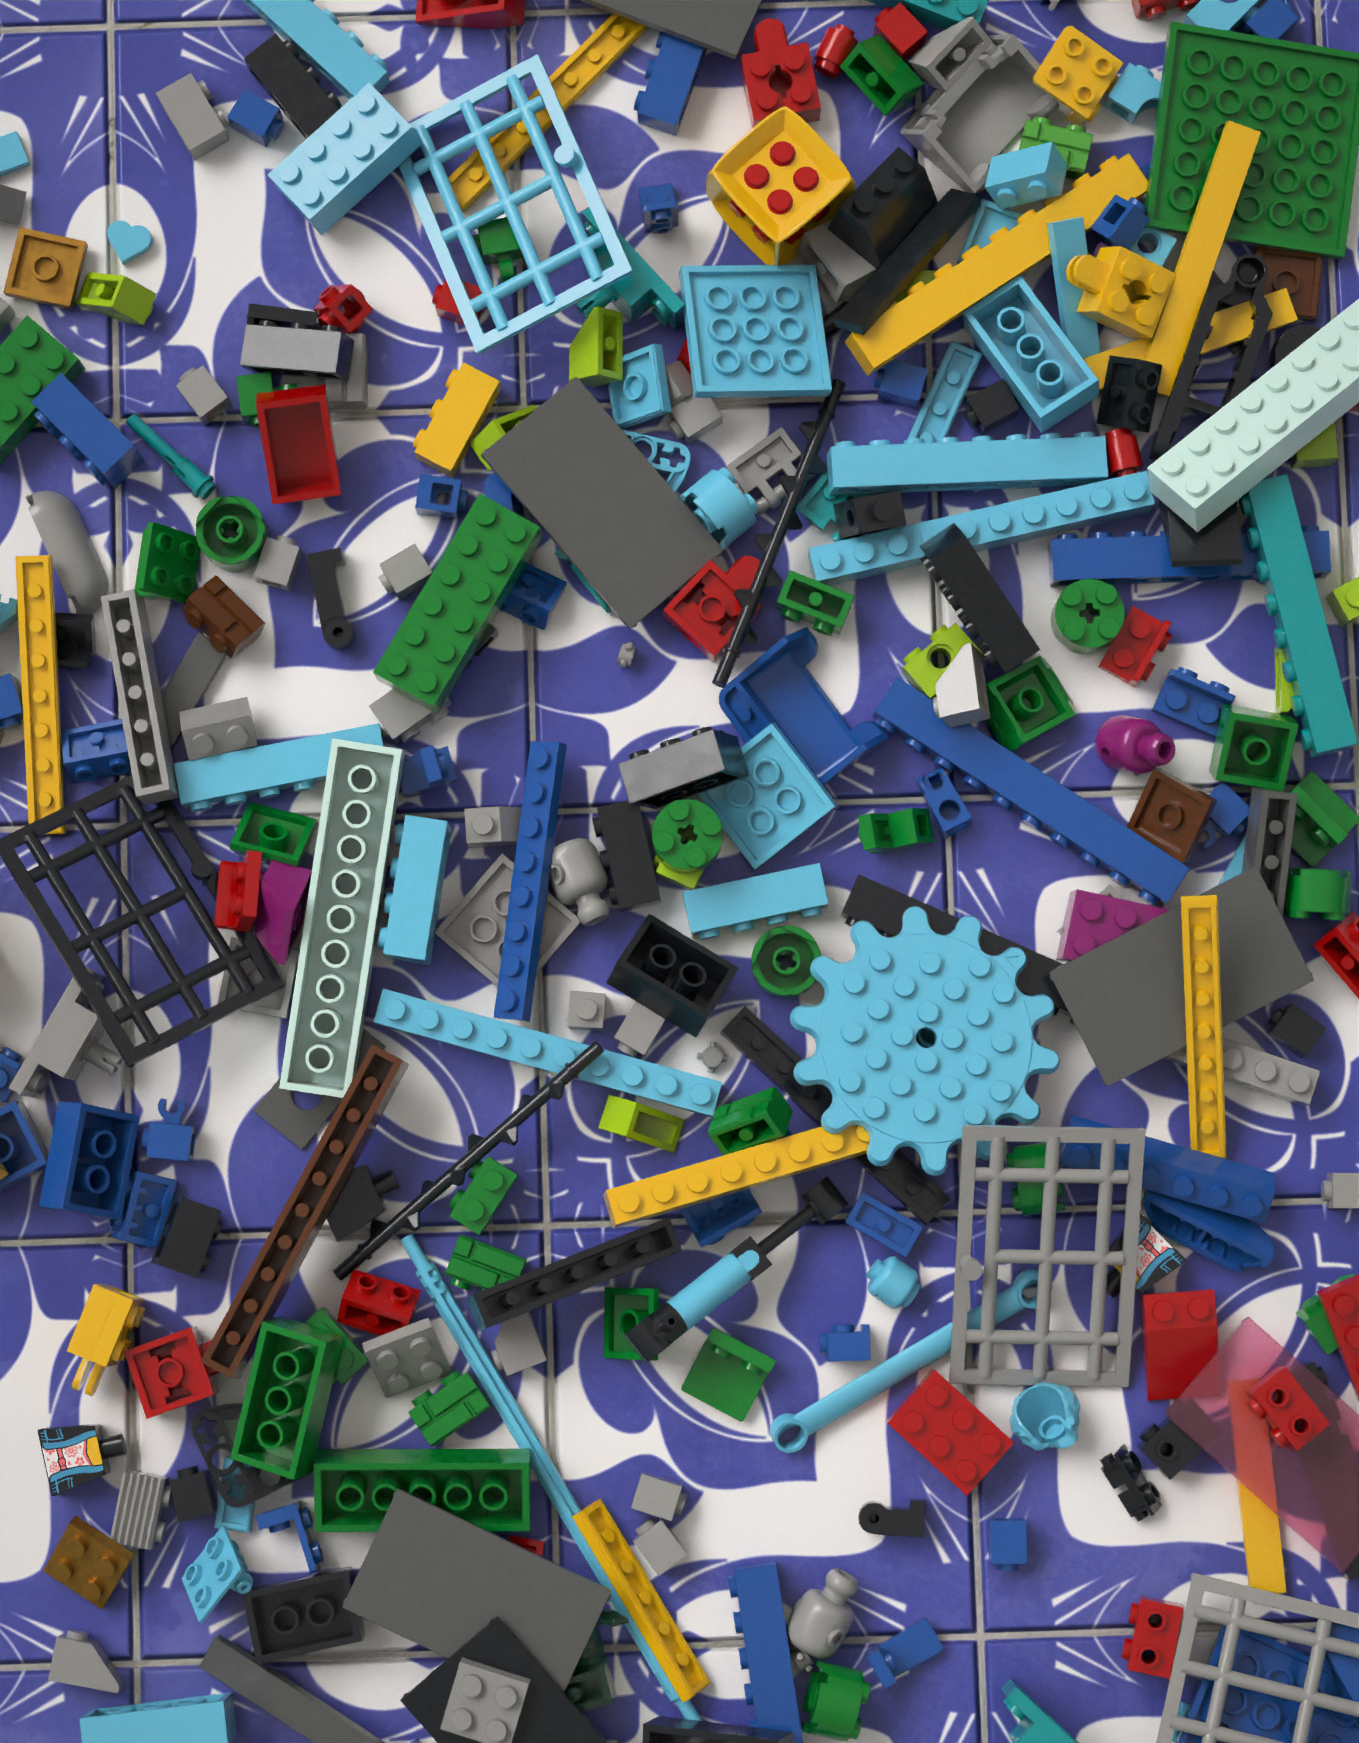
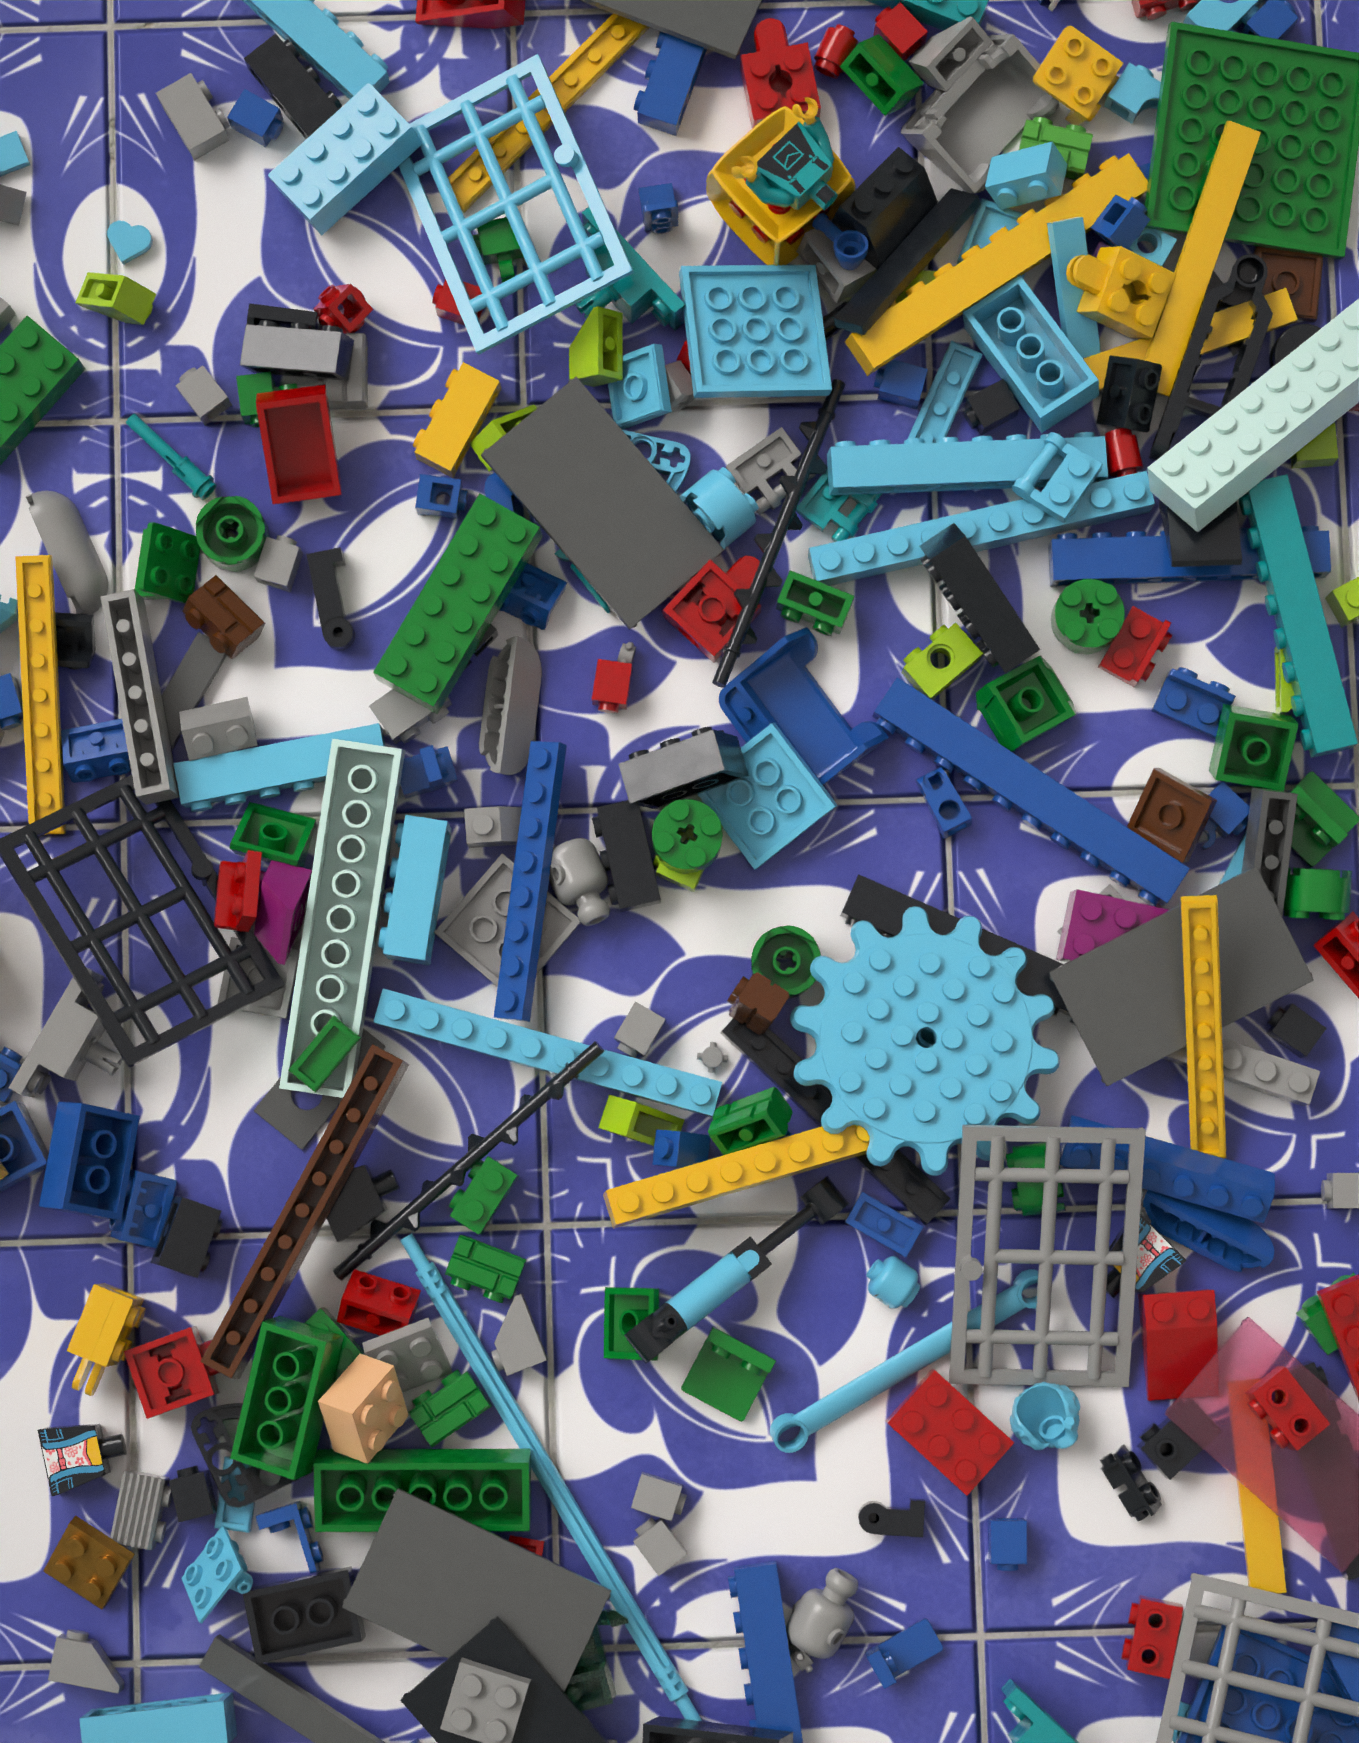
(45, 268): pearl gold plate -> none
(86, 432): blue brick -> none
(170, 1139): blue brick -> none
(324, 1053): none -> green tile
(363, 1408): none -> light nougat brick
(405, 572): light grey brick -> none
(510, 706): none -> light grey brick
(574, 1274): black brick -> none
(587, 1010): light grey brick -> none
(611, 685): none -> red brick
(641, 1600): yellow tile -> none
(672, 975): black brick -> none
(680, 1148): none -> blue brick
(694, 418): light grey brick -> none
(718, 1216): blue bracket -> none
(755, 900): medium azure brick -> none
(757, 1002): none -> reddish brown brick
(795, 166): none -> torso
(834, 1702): green brick -> none
(845, 1343): blue brick -> none
(849, 246): none -> blue bar
(870, 514): black torso -> none
(895, 830): green brick -> none
(962, 690): slope -> none
(1066, 484): none -> medium azure plate
(1133, 745): magenta piece -> none

